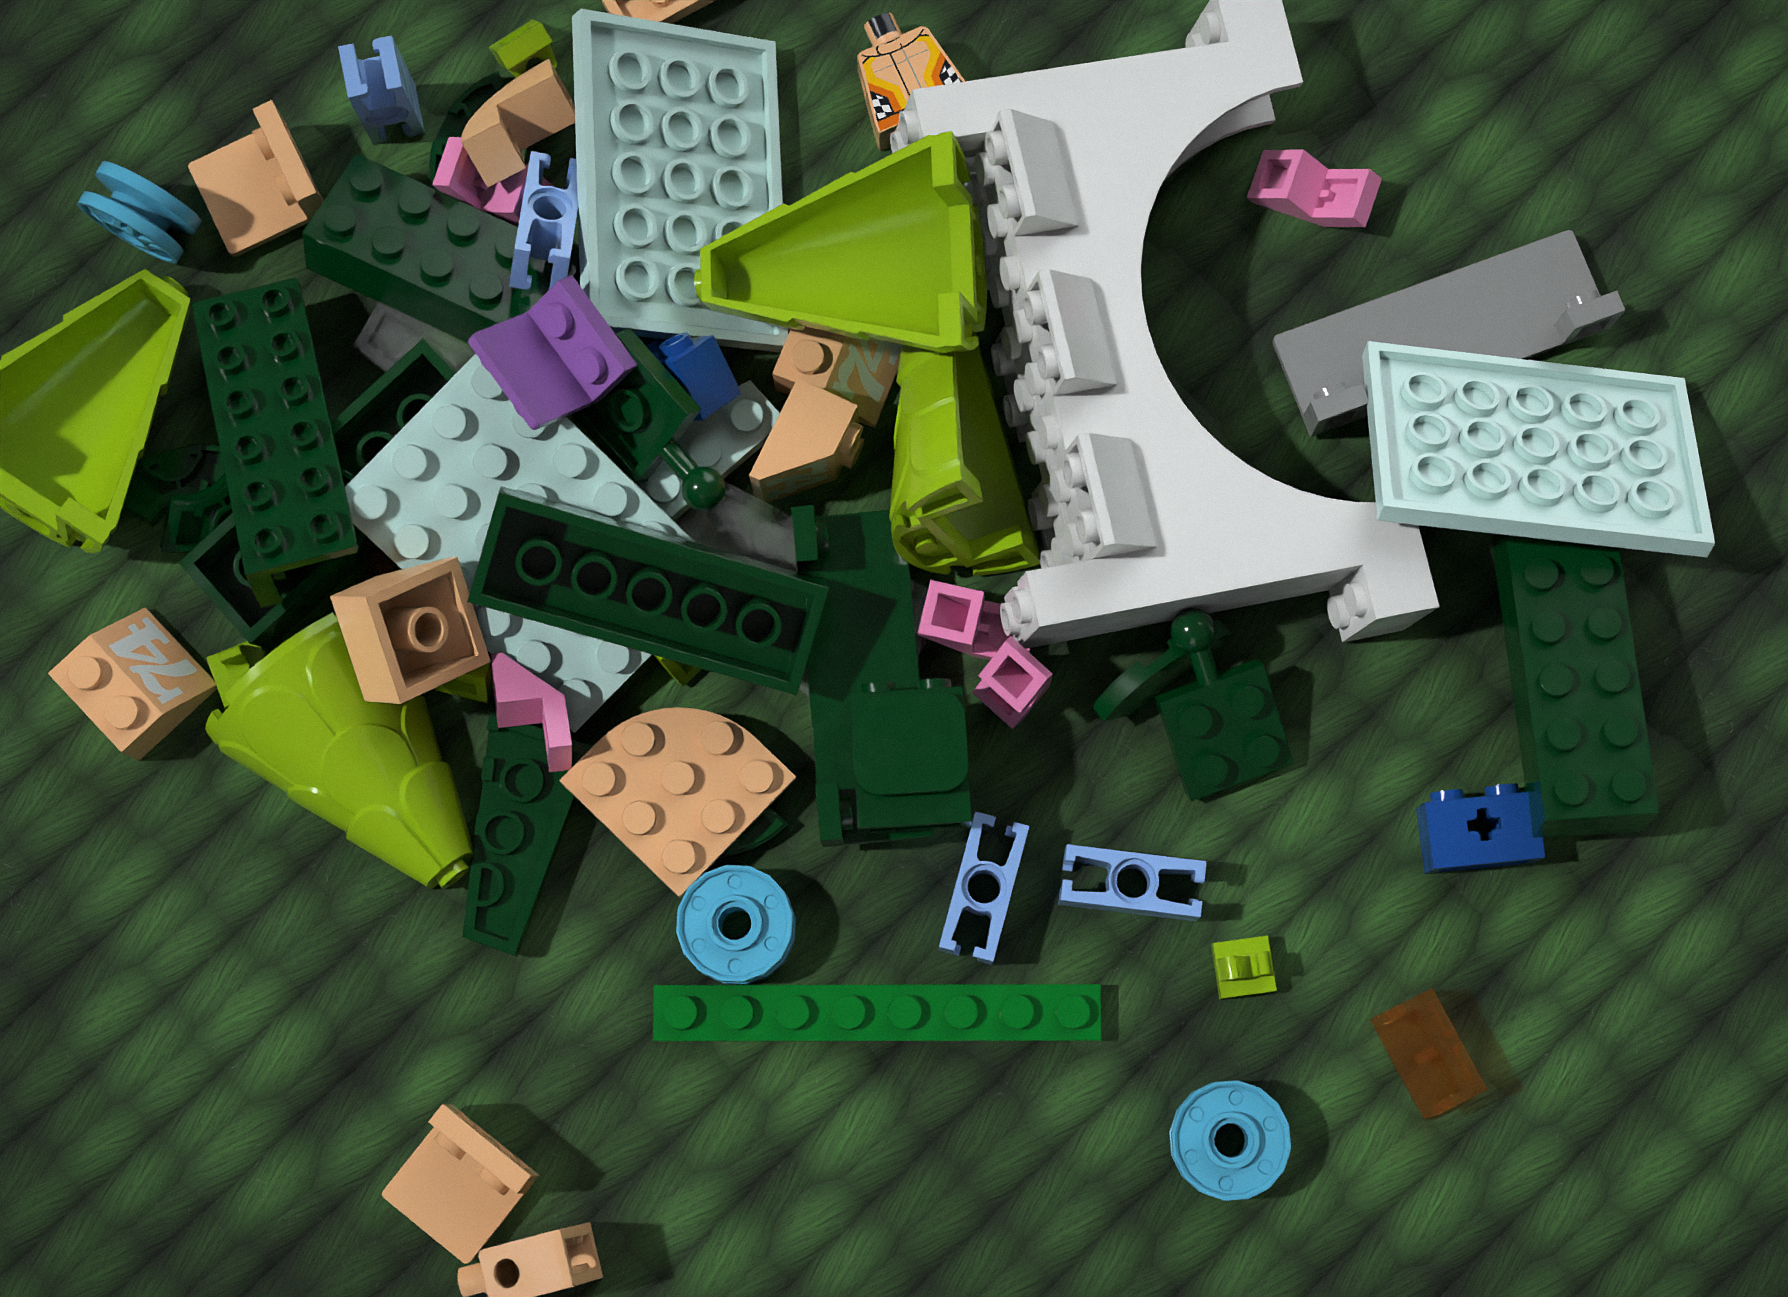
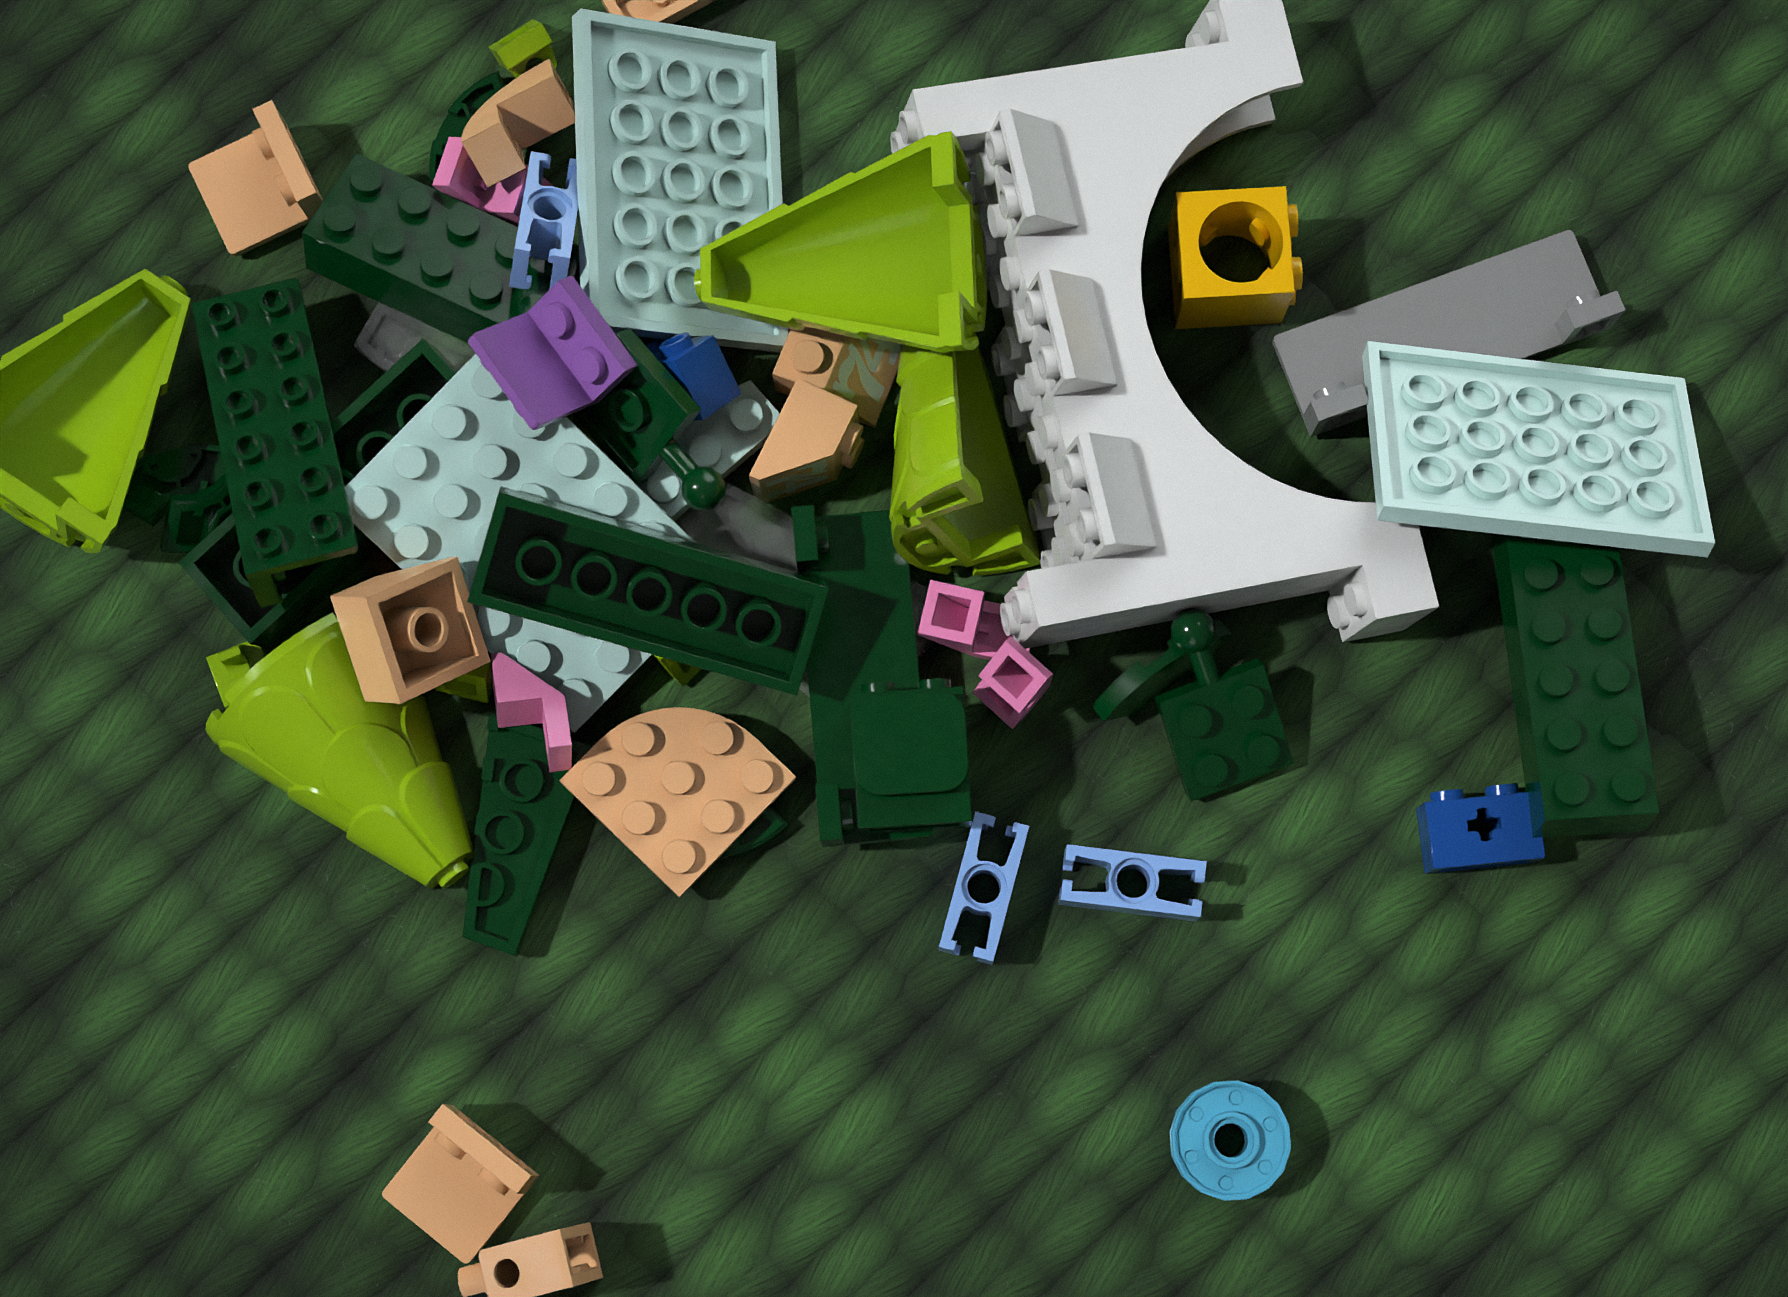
(134, 682): light nougat slope -> none
(139, 212): medium azure wheel -> none
(381, 89): light blue piece -> none
(712, 900): medium azure wheel -> none
(877, 1013): green plate -> none
(897, 67): torso -> none
(1243, 967): lime tile -> none
(1251, 213): none -> yellow brick
(1309, 191): bright pink slope -> none
(1428, 1054): clear orange hinge -> none

